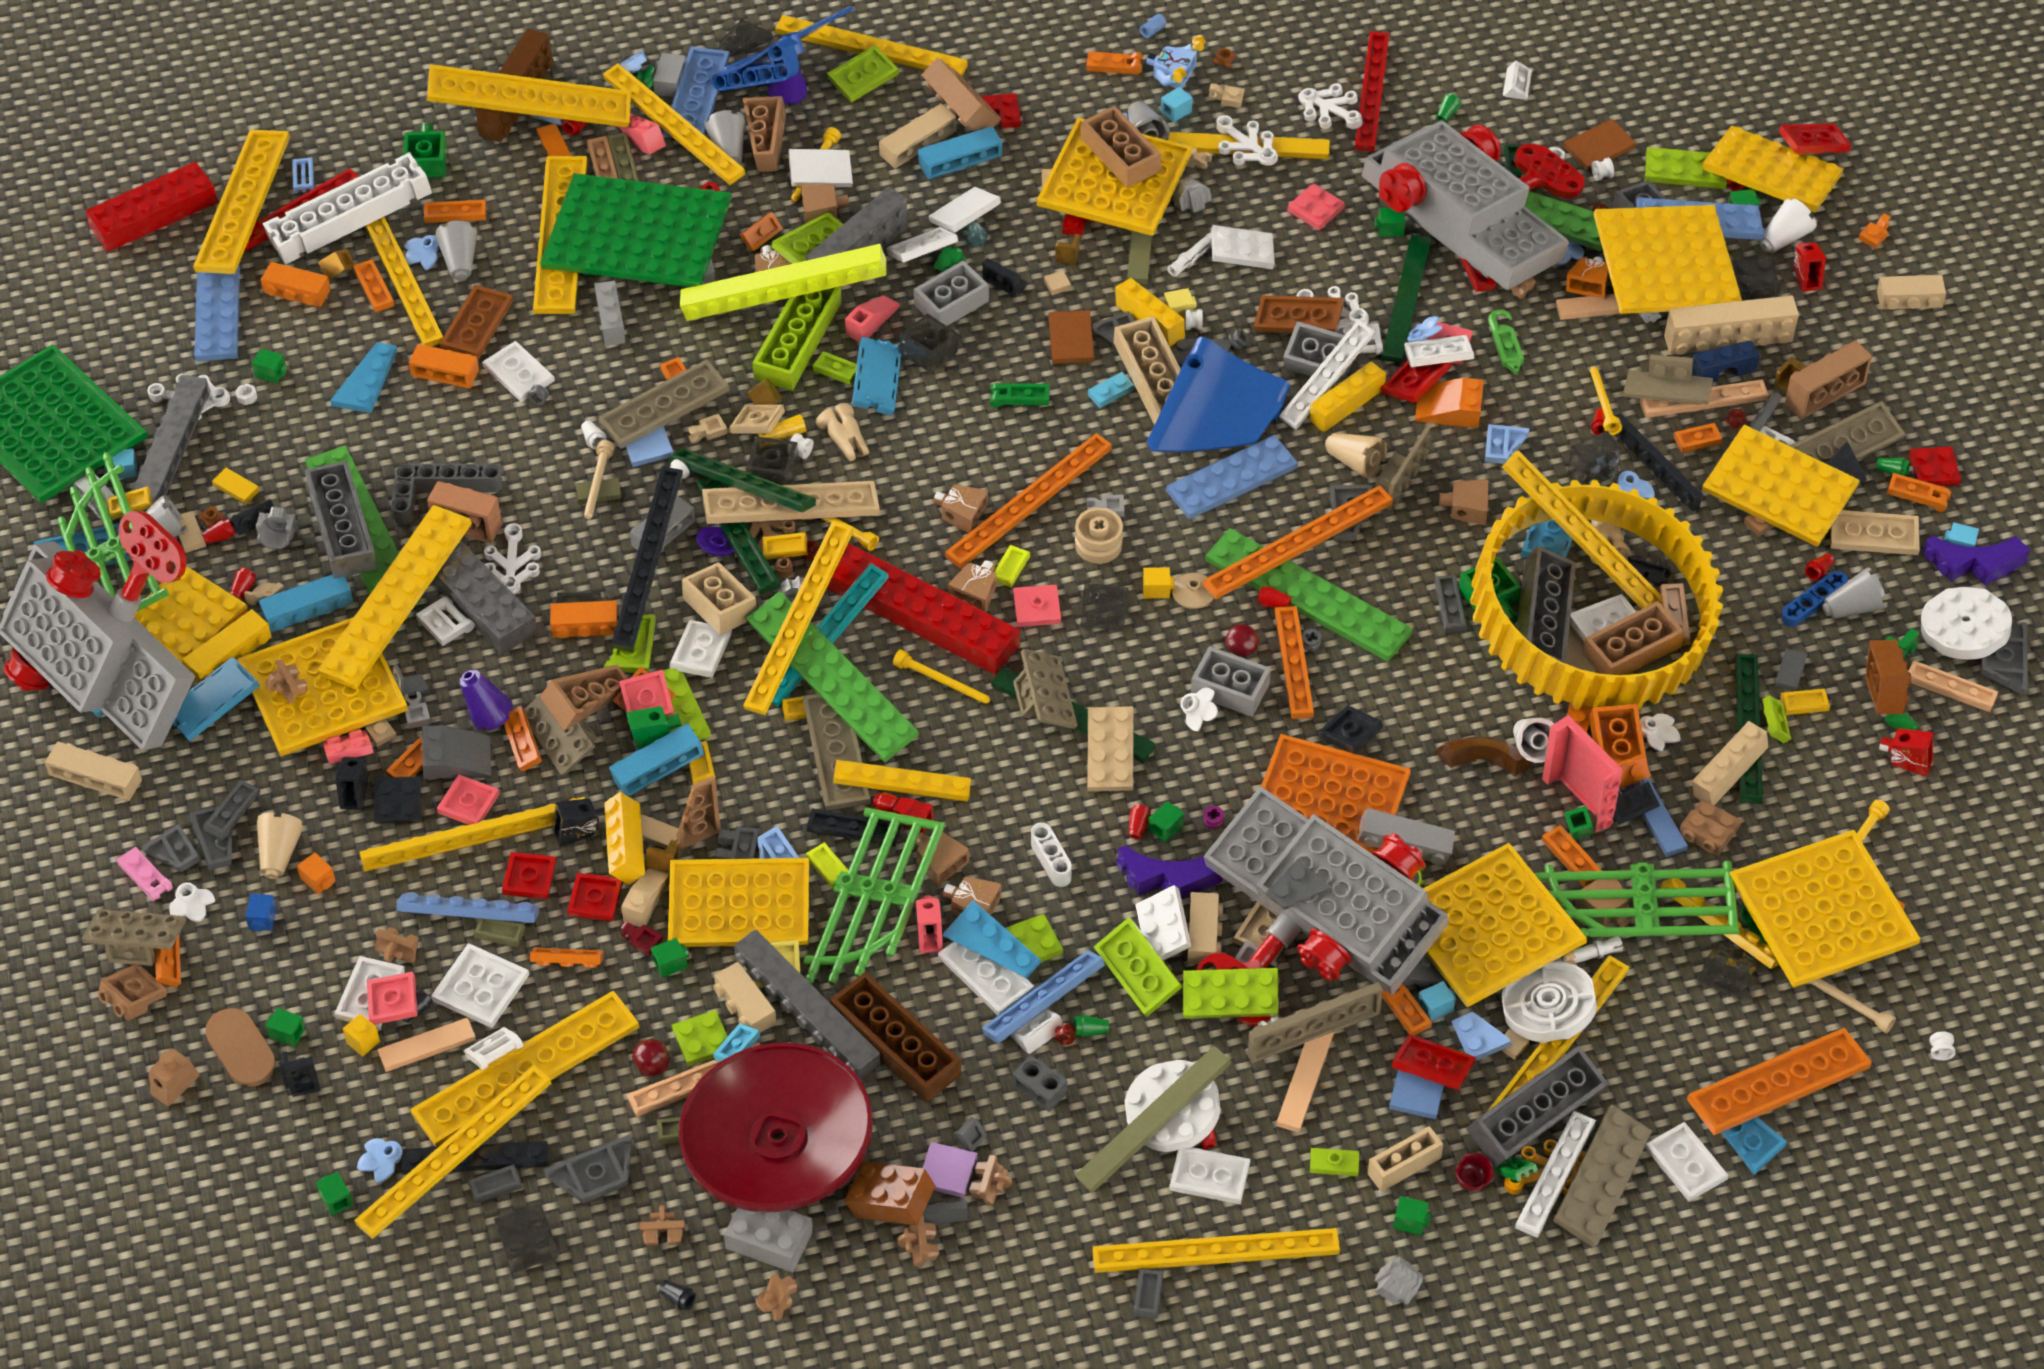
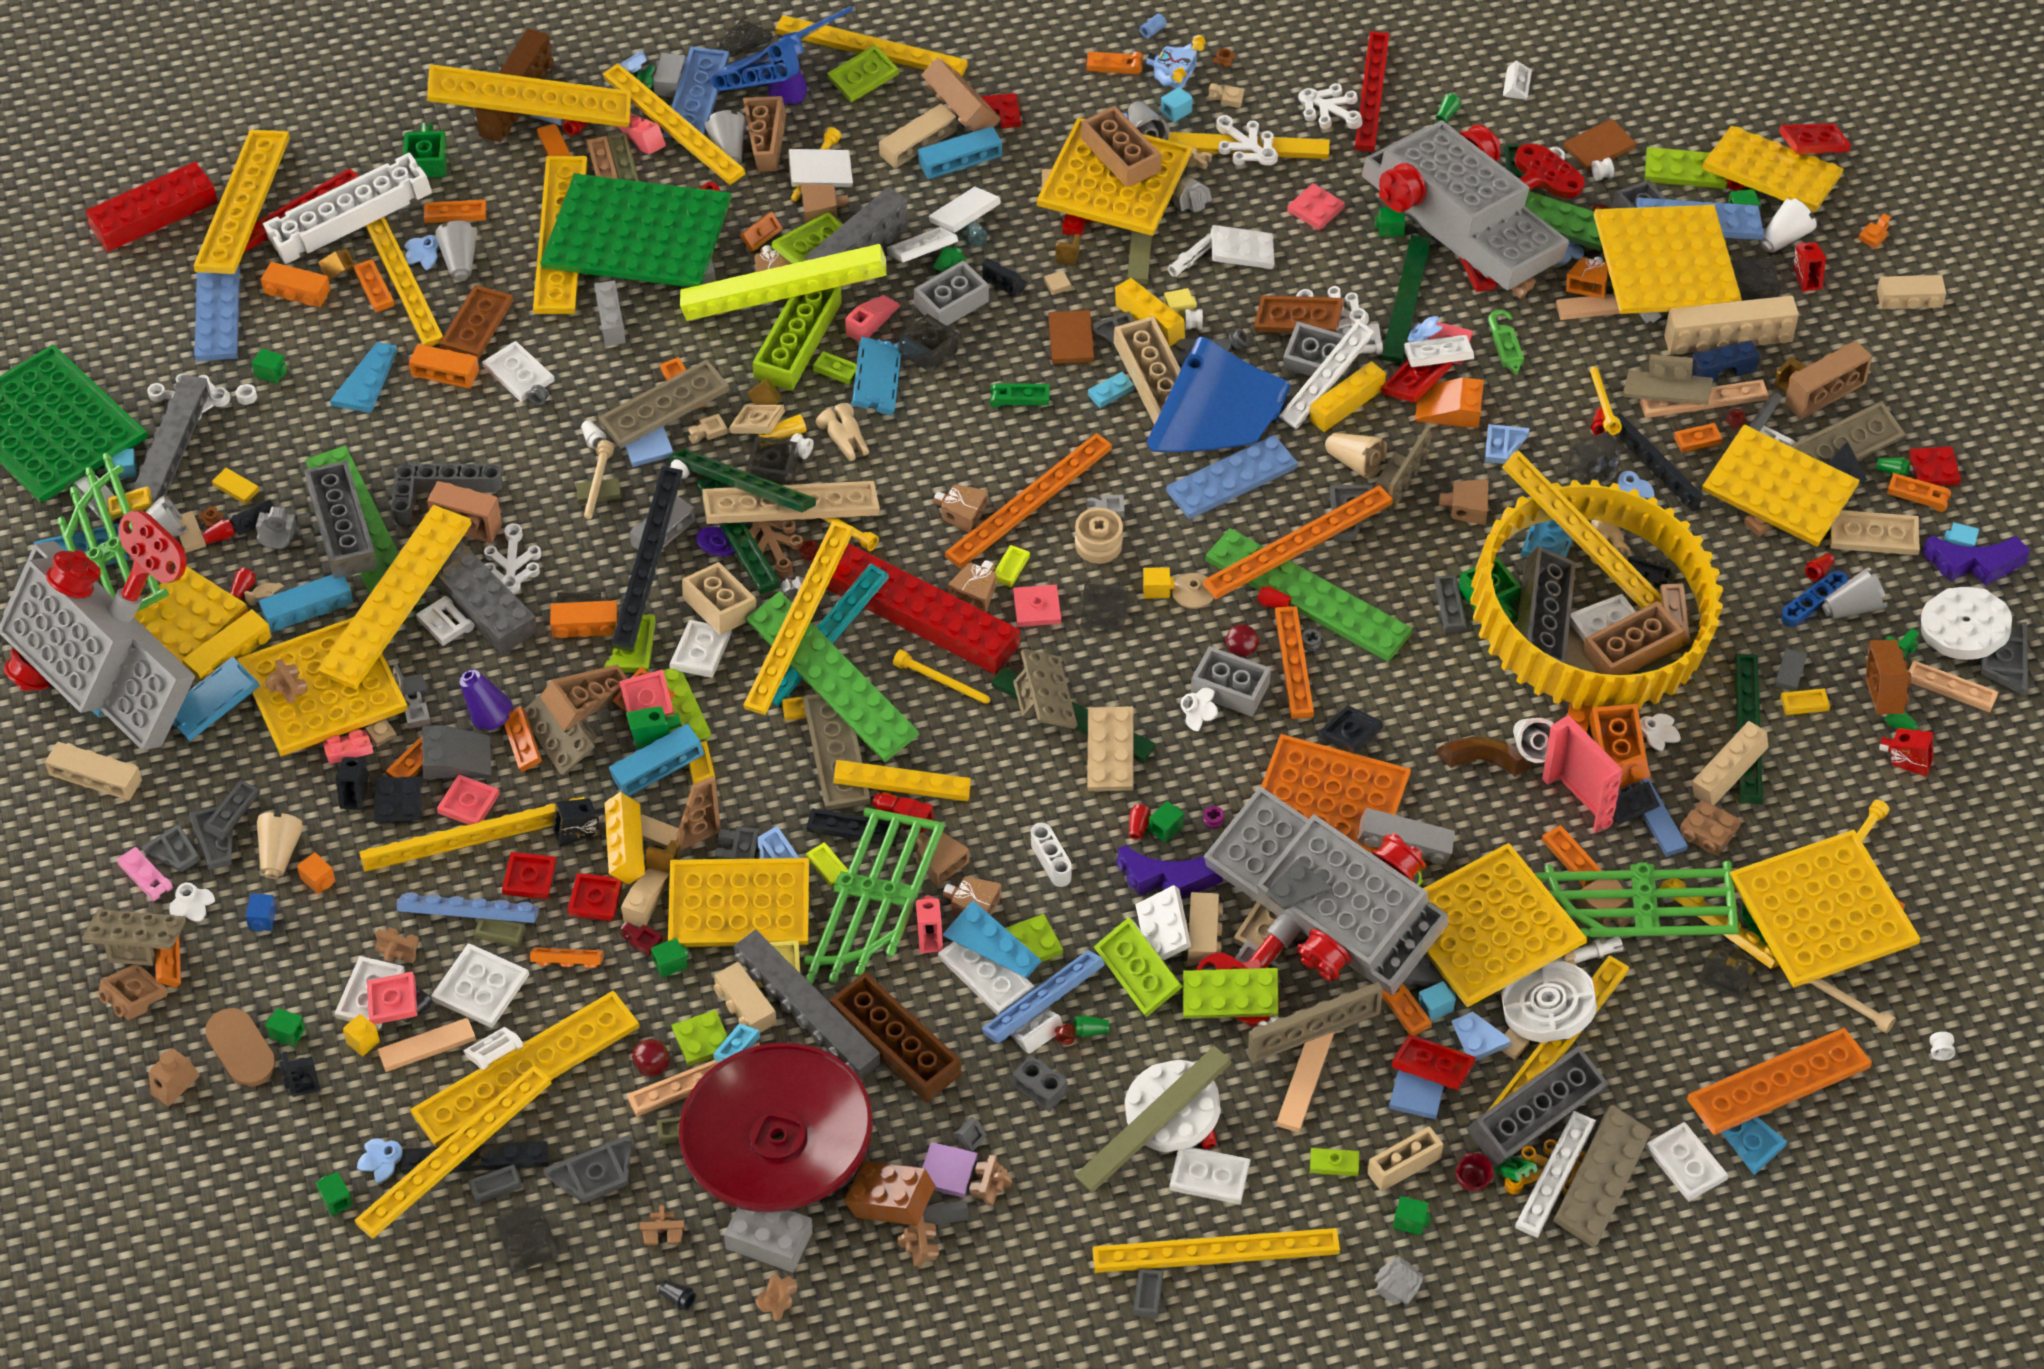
(303, 186): light blue tile -> none
(785, 545): yellow tile -> none
(1579, 823): green brick -> none
(1776, 719): lime plate -> none

